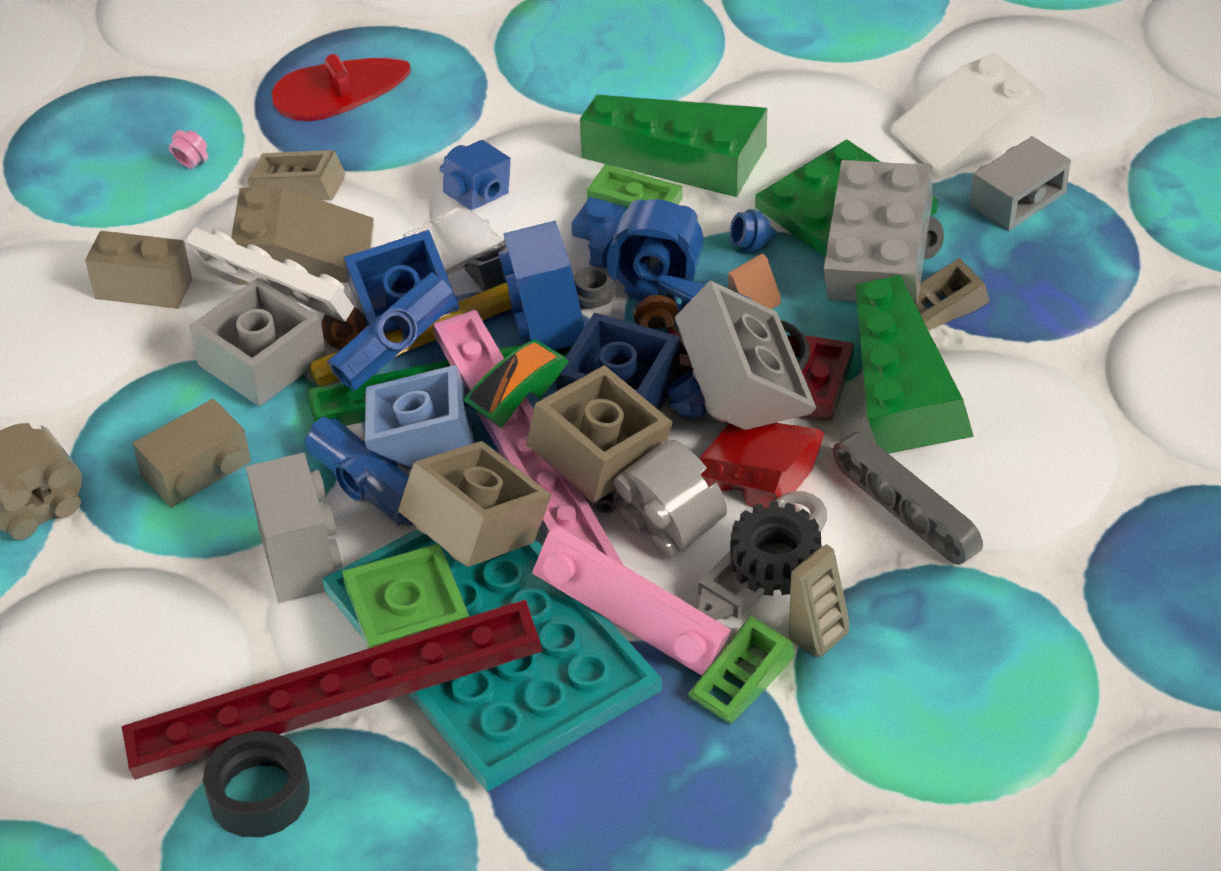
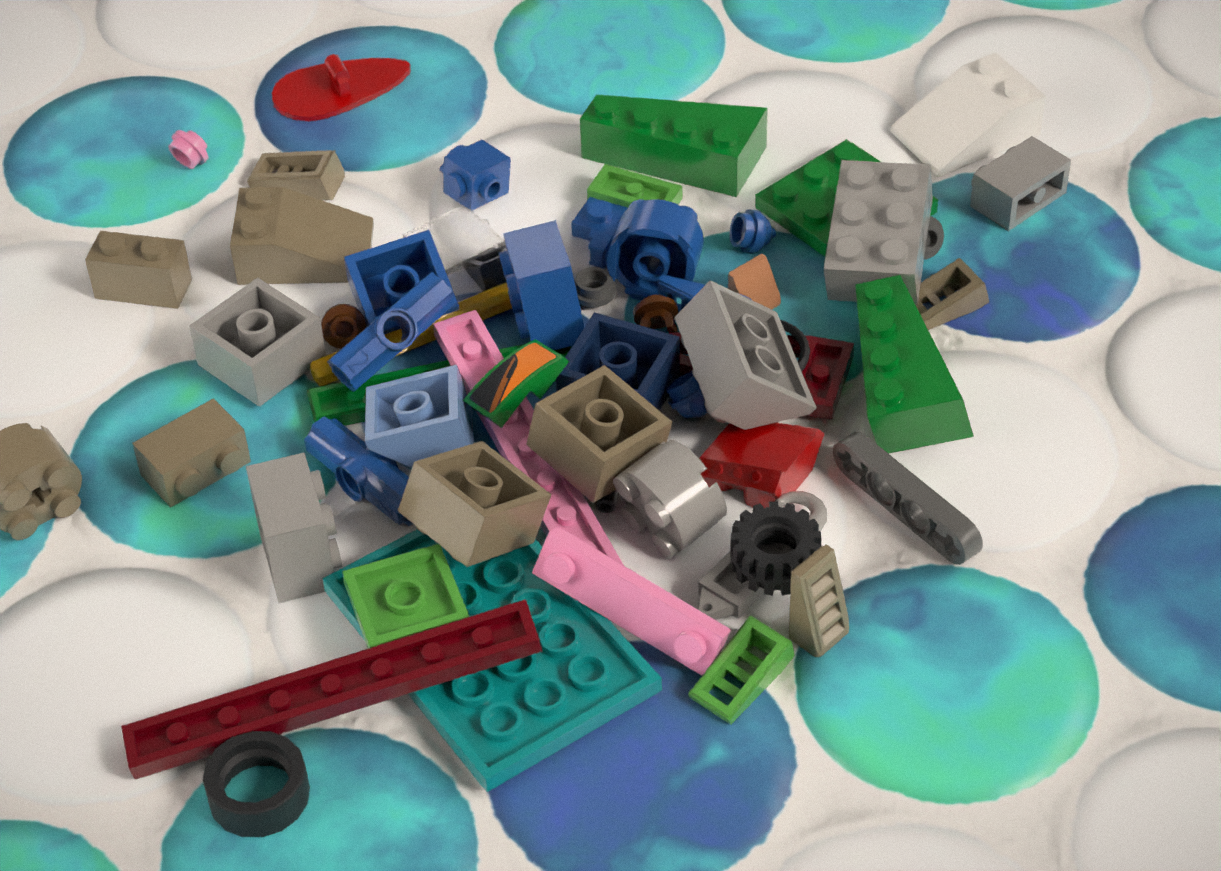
(289, 277): white plate -> none

